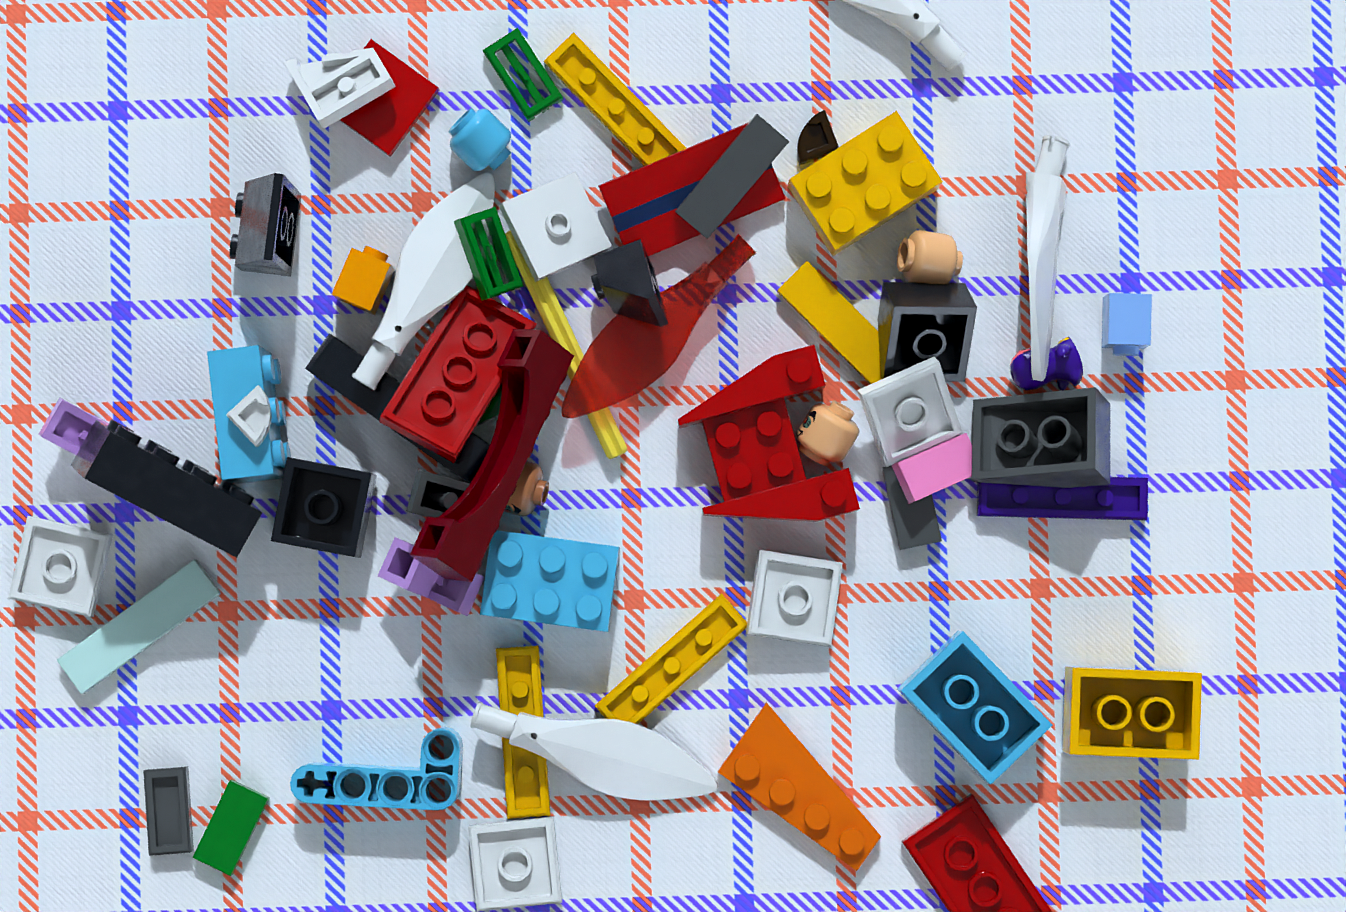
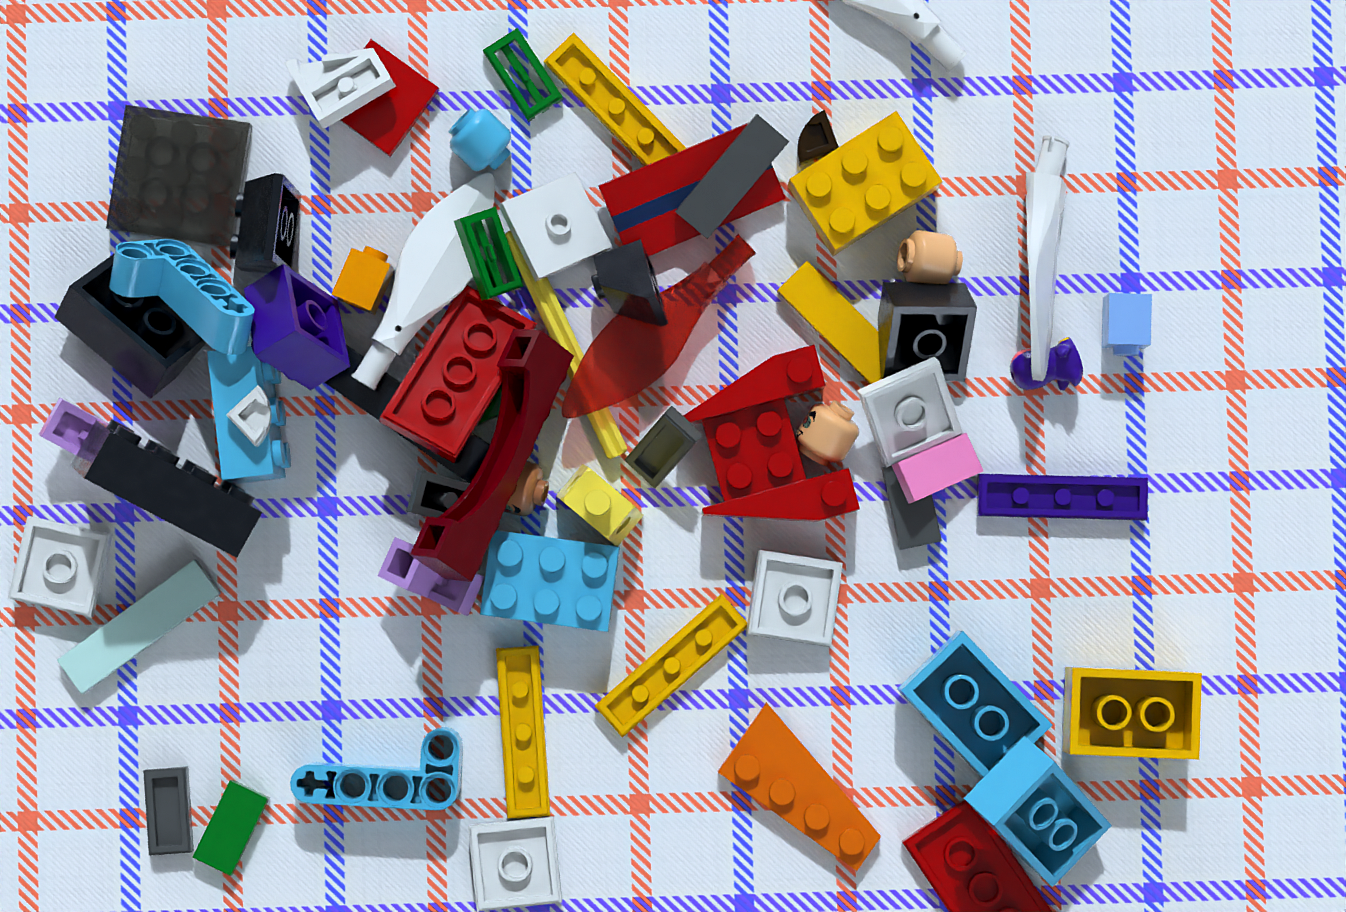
(132, 334): none -> black slope
(178, 176): none -> clear smoke plate
(188, 287): none -> medium azure beam
(296, 327): none -> dark purple brick
(323, 507): black brick -> none
(600, 505): none -> light yellow torso
(604, 754): white animal -> none
(663, 447): none -> dark grey tile
(1038, 811): none -> medium azure brick
(1042, 439): dark grey slope -> none

